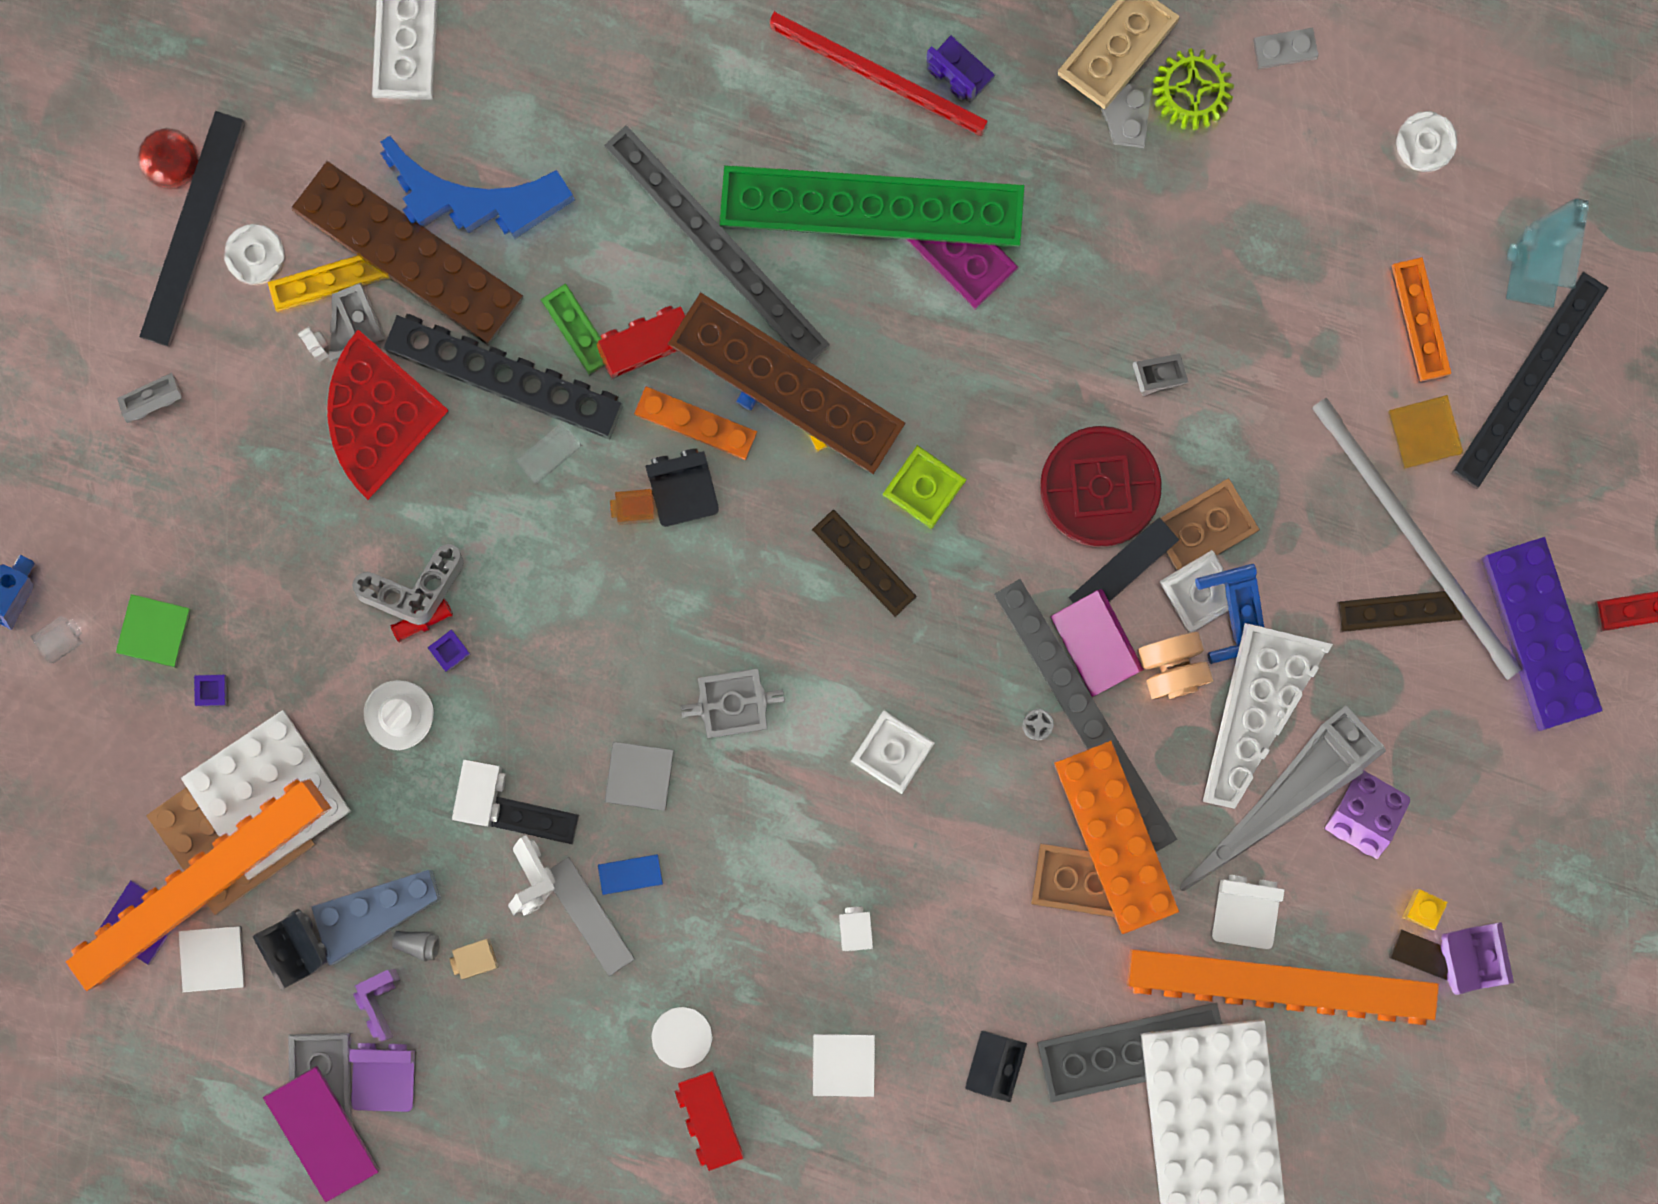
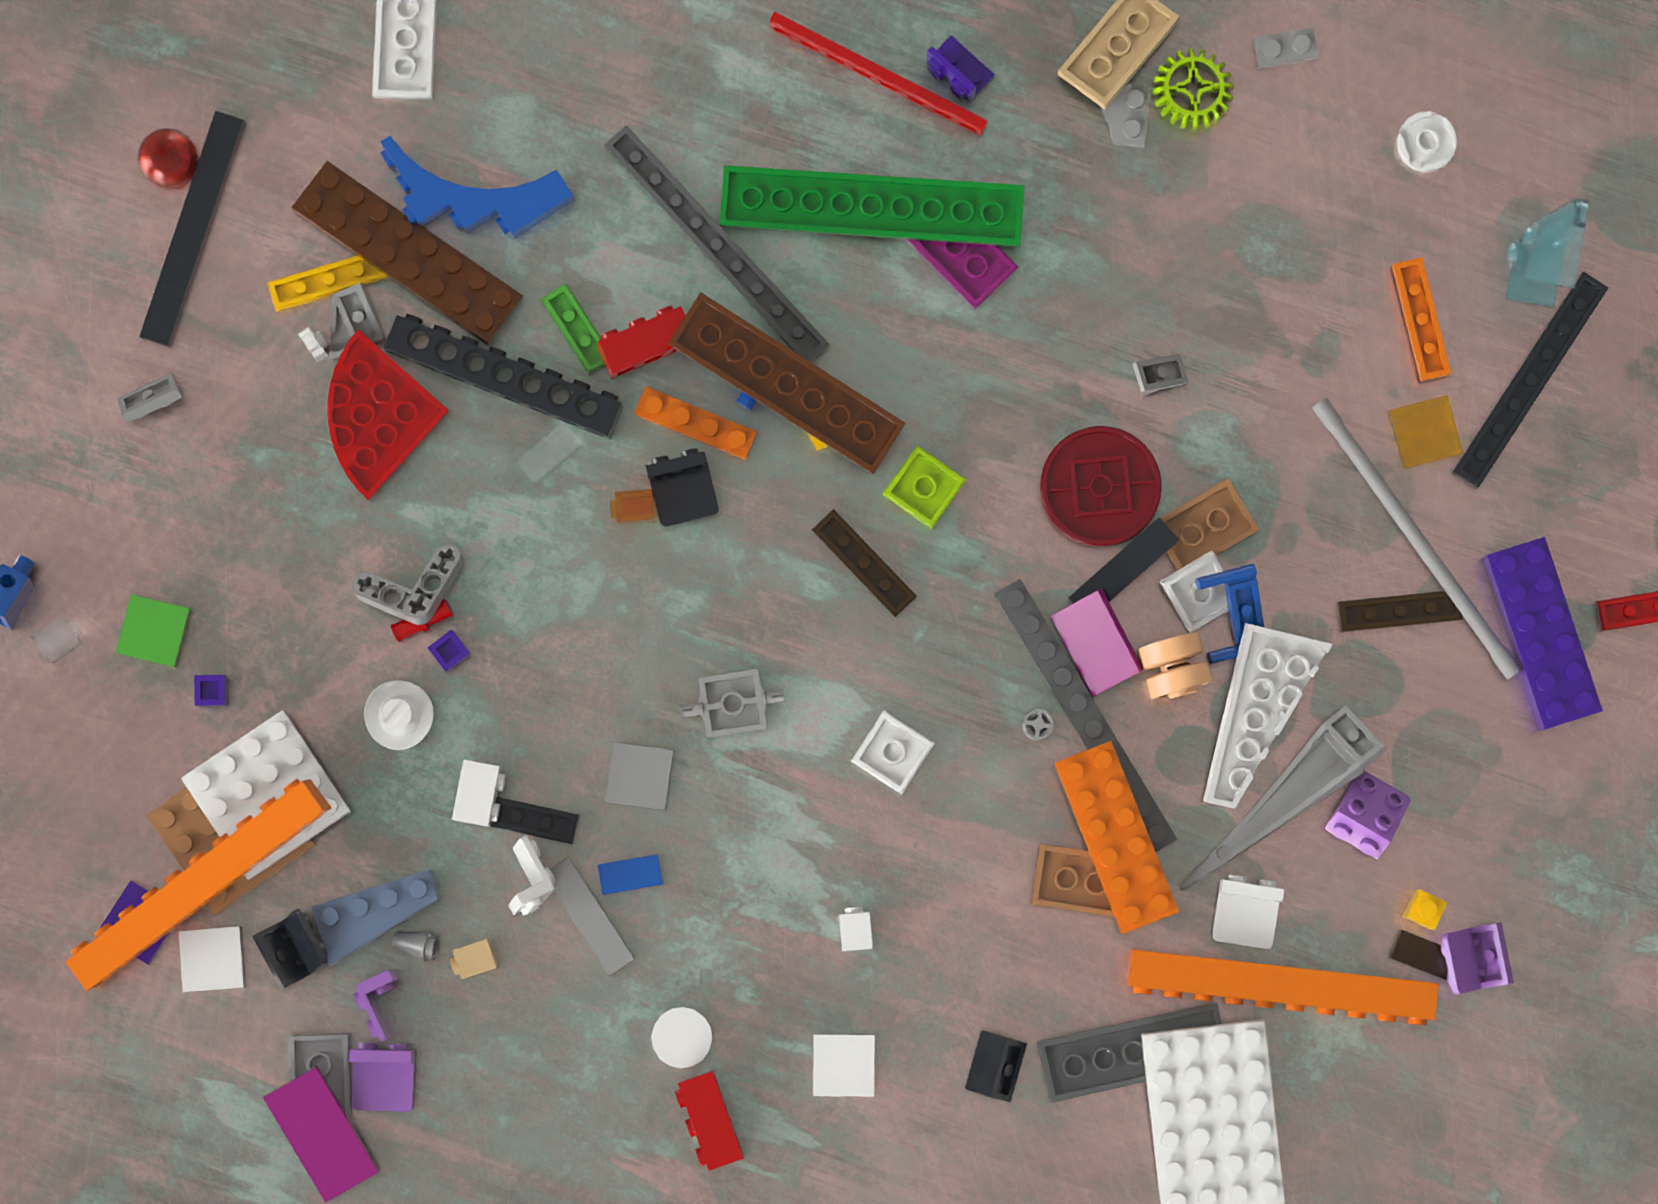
(254, 254): white tile -> none

